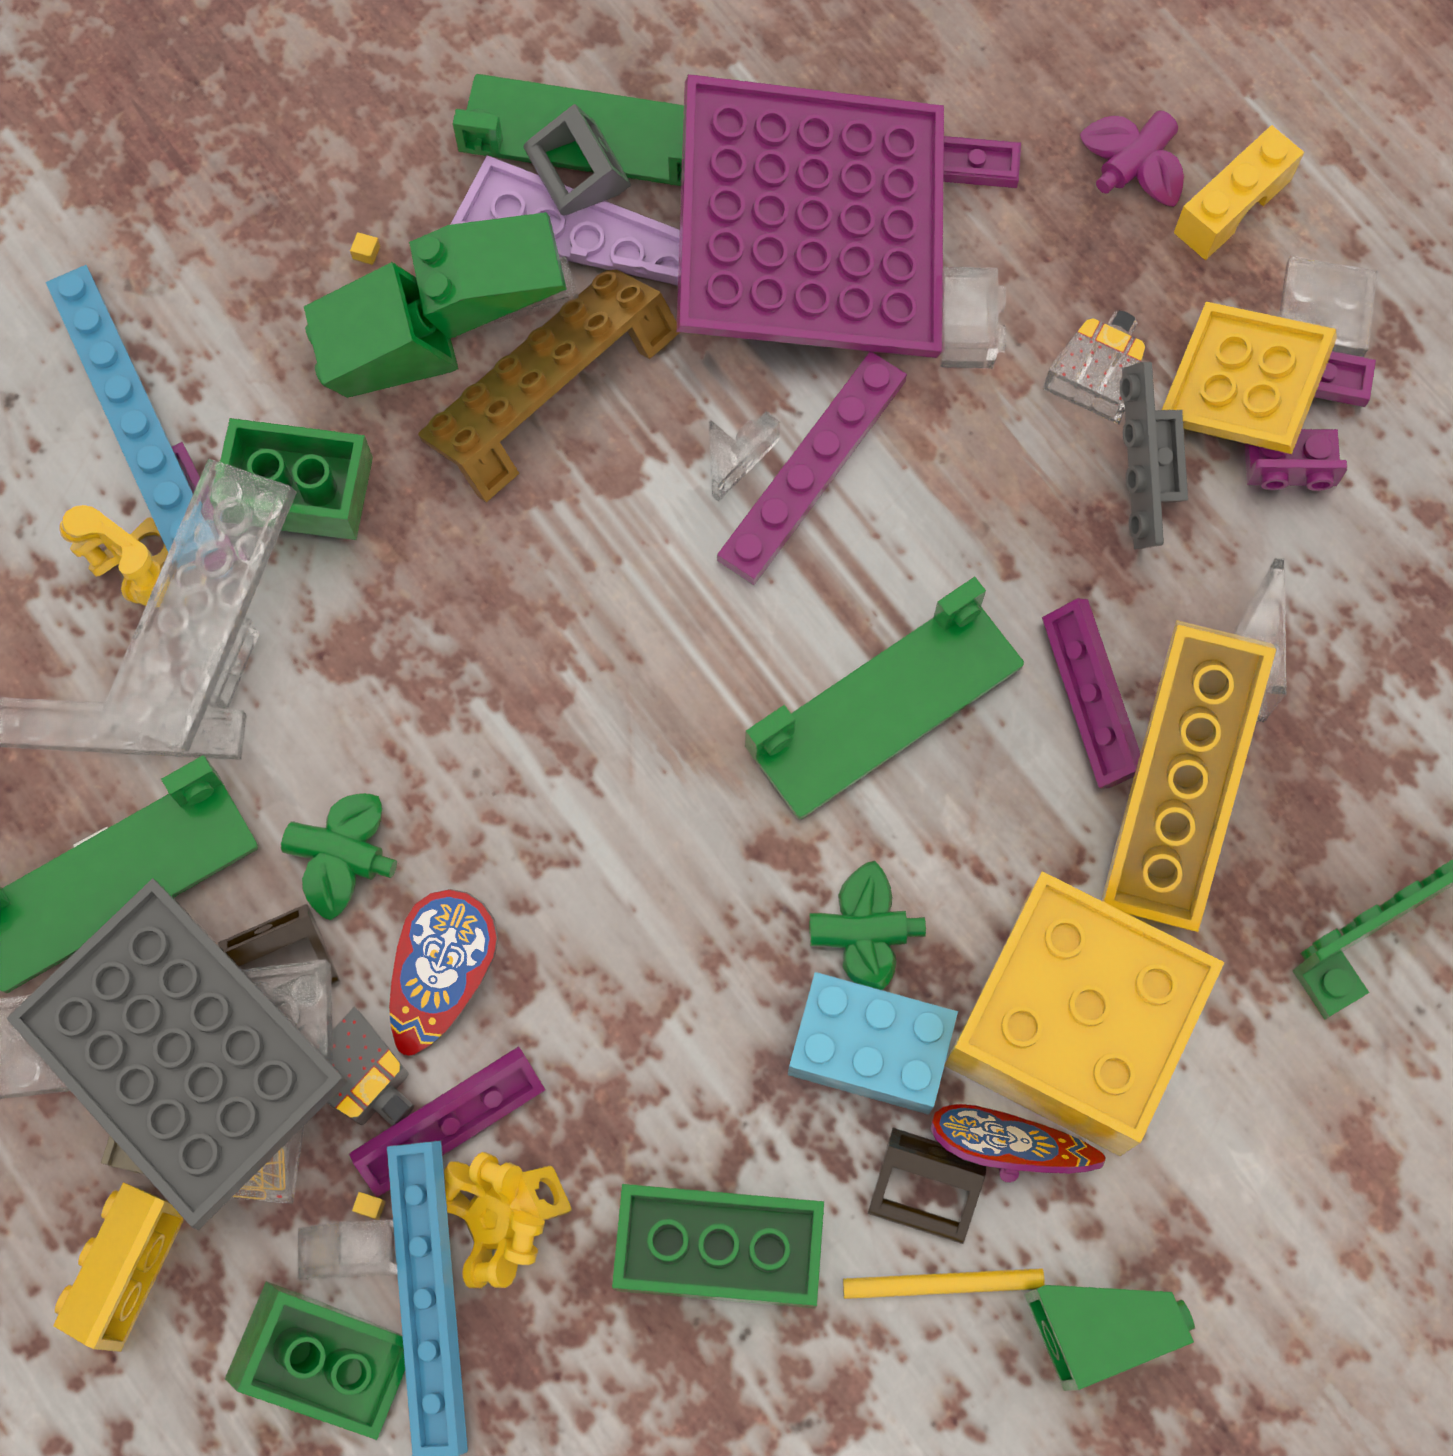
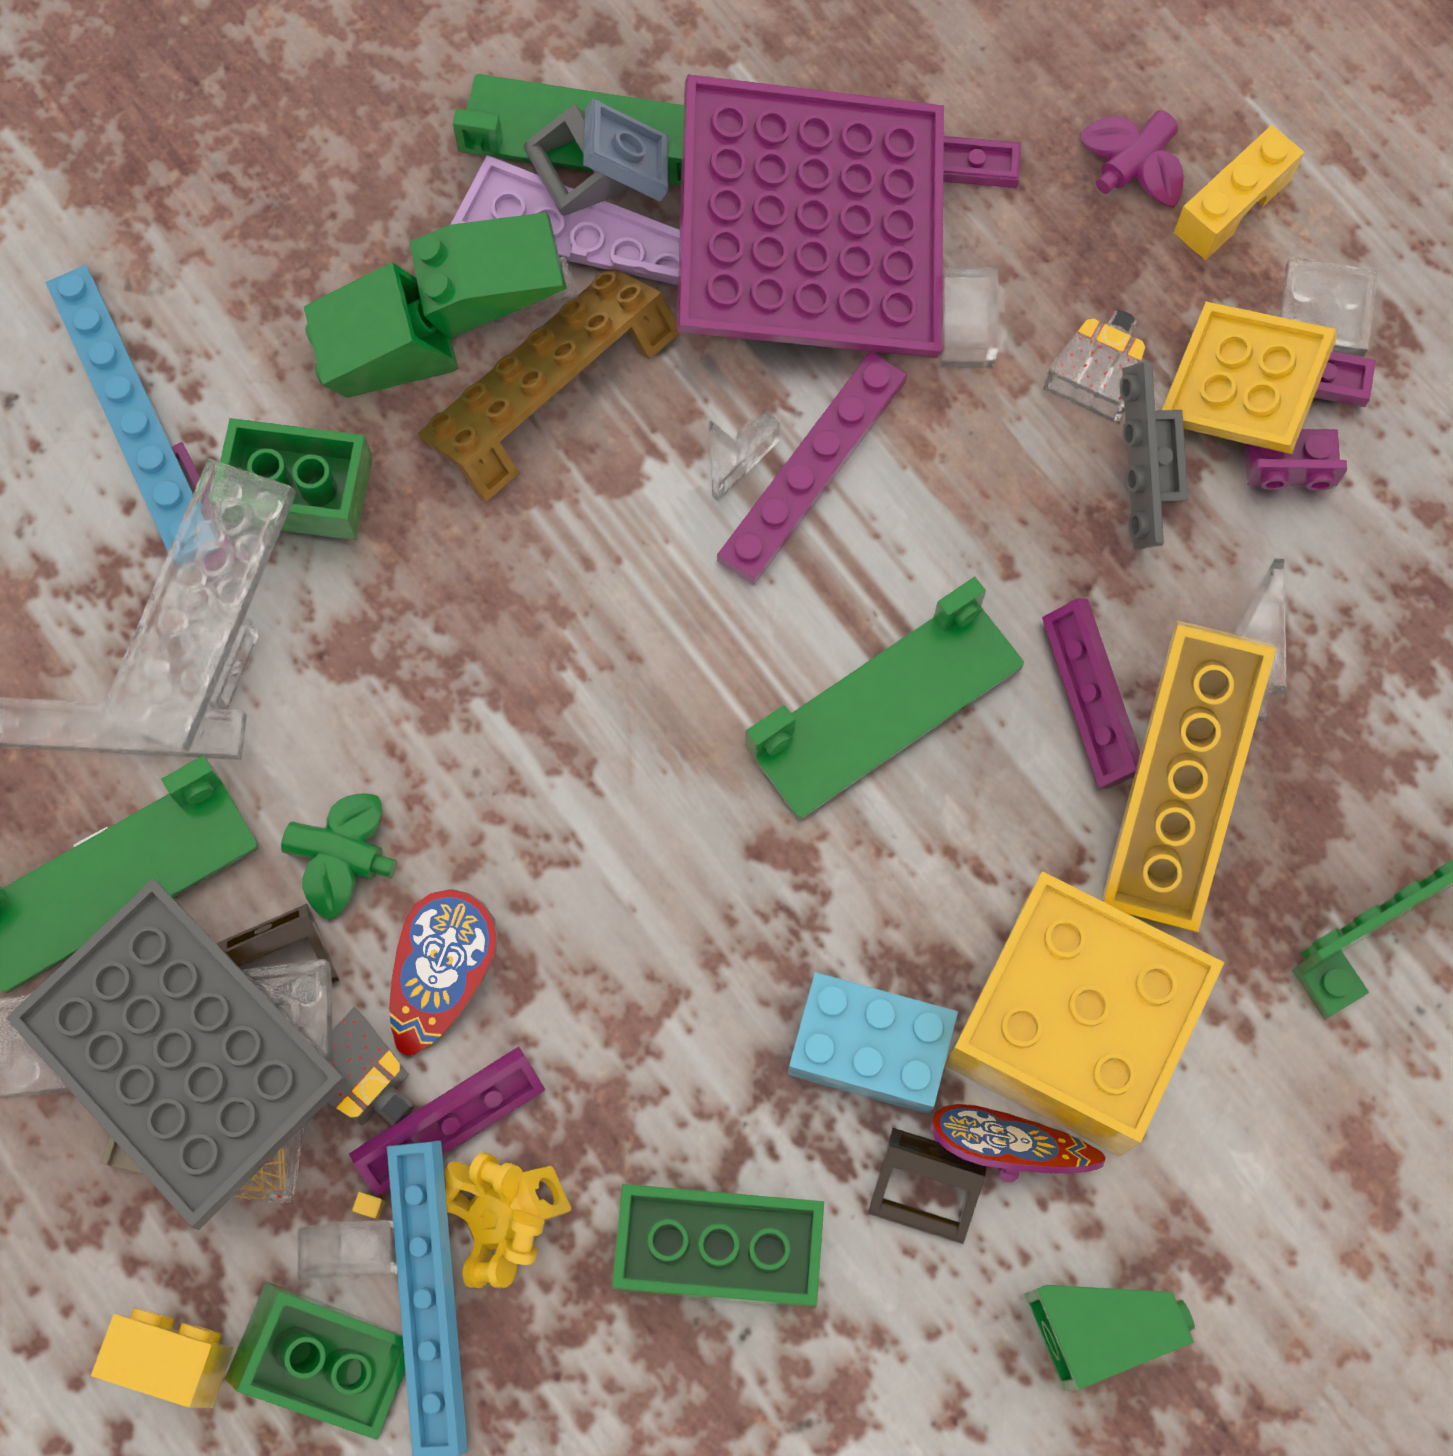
(89, 528): yellow piece -> none
(118, 1269): yellow slope -> none
(163, 1361): none -> yellow brick
(365, 248): yellow piece -> none
(626, 150): none -> sand blue tile
(866, 927): green plant -> none
(943, 1283): yellow bar -> none

